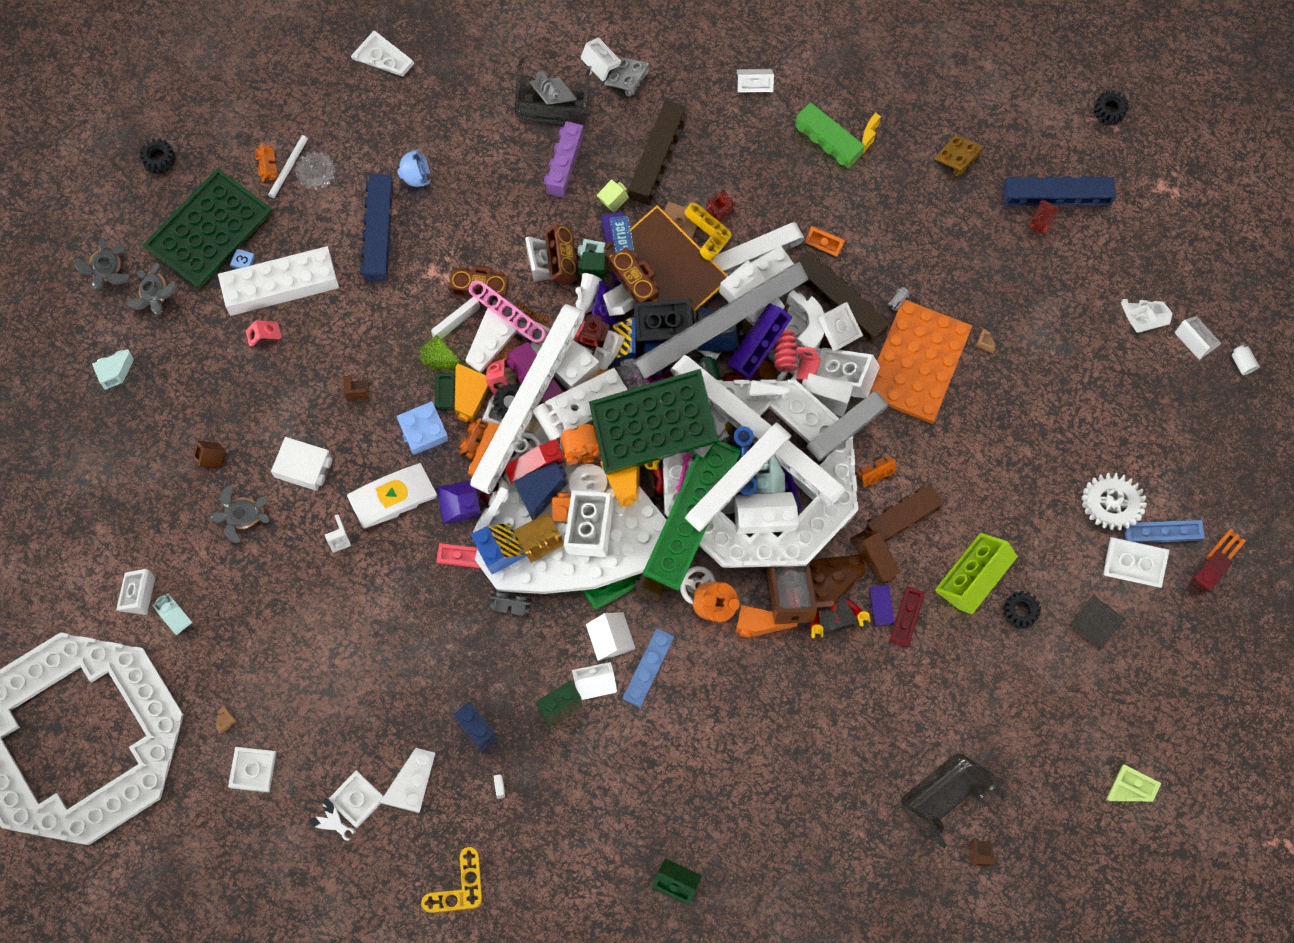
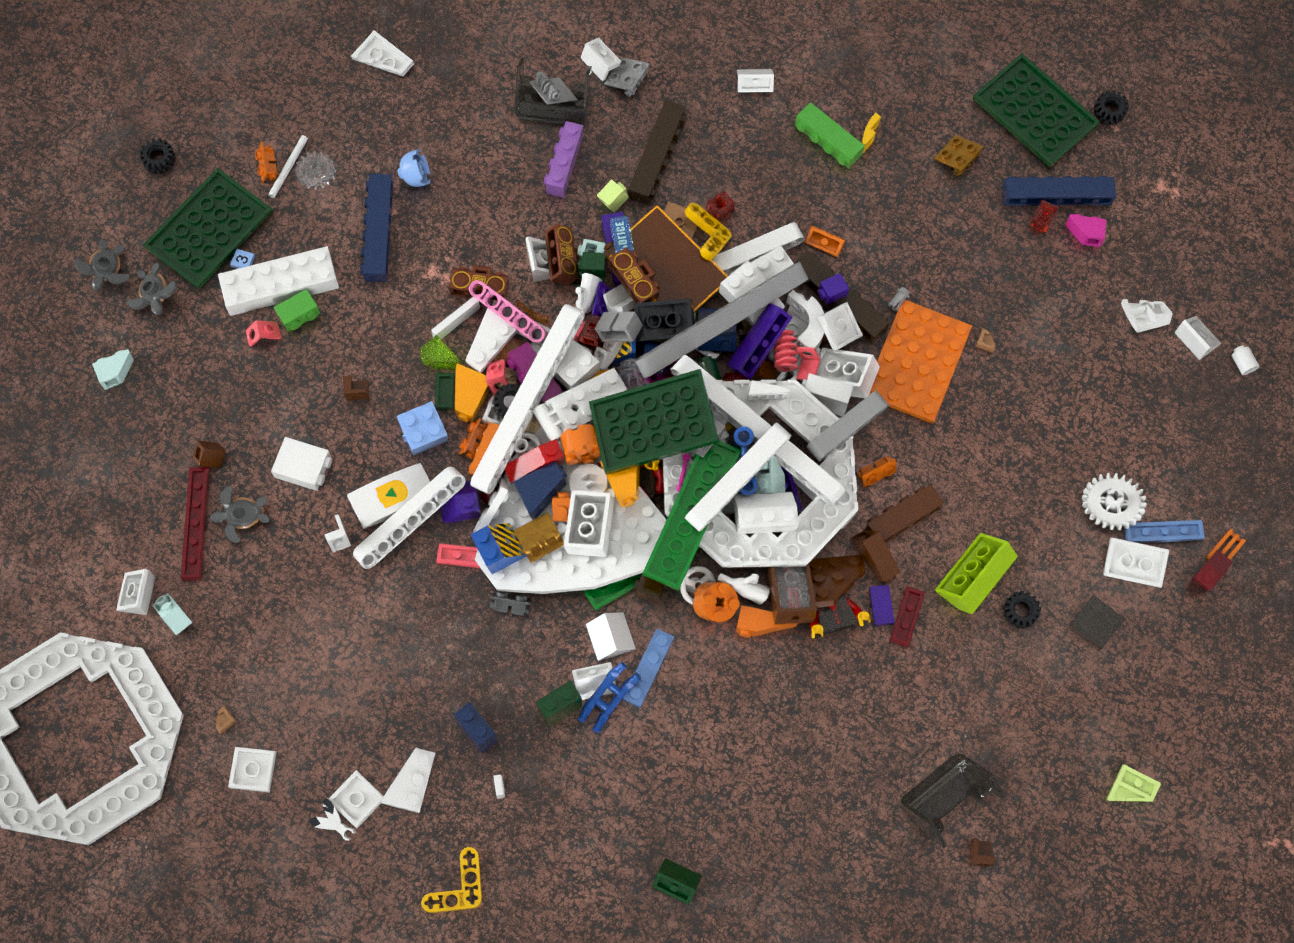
(195, 523): none -> dark red tile
(297, 310): none -> bright green brick
(409, 517): none -> white beam
(618, 327): none -> light grey piece
(619, 694): none -> blue piece
(747, 587): none -> white piece
(833, 289): none -> dark purple brick
(1036, 110): none -> dark green plate
(1087, 229): none -> dark pink slope

